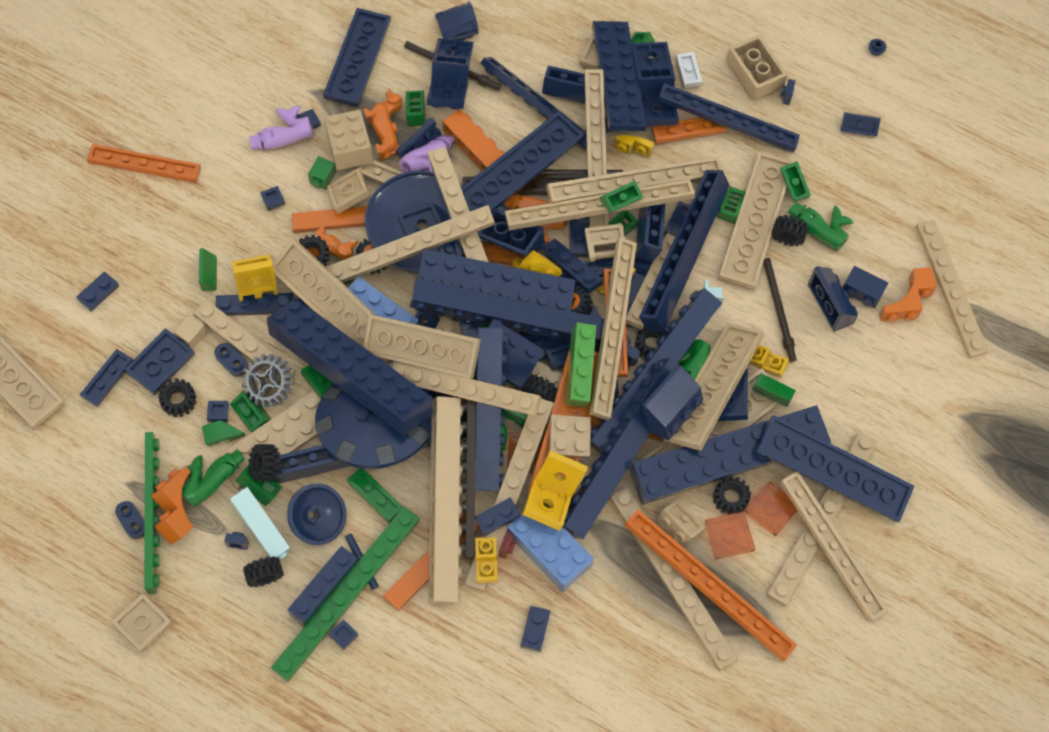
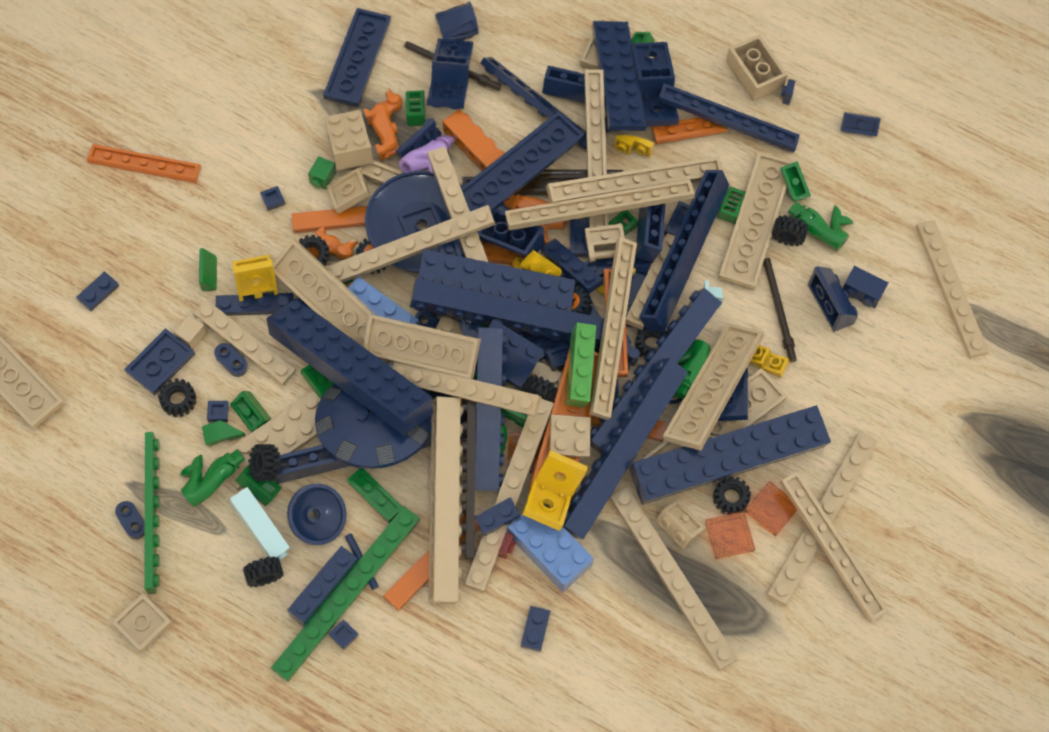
(106, 378): dark blue plate -> none
(173, 522): orange arch -> none
(236, 540): dark blue plate -> none
(270, 373): light grey gear -> none
(281, 136): lavender piece -> none
(312, 116): dark blue tile -> none
(486, 560): yellow slope -> none
(621, 197): green slope -> none
(672, 403): dark blue slope -> none
(688, 70): white plate -> none
(710, 585): orange plate -> none
(773, 389): green slope -> none
(835, 468): dark blue plate -> none
(877, 51): dark blue plate -> none
(921, 285): orange arch -> none

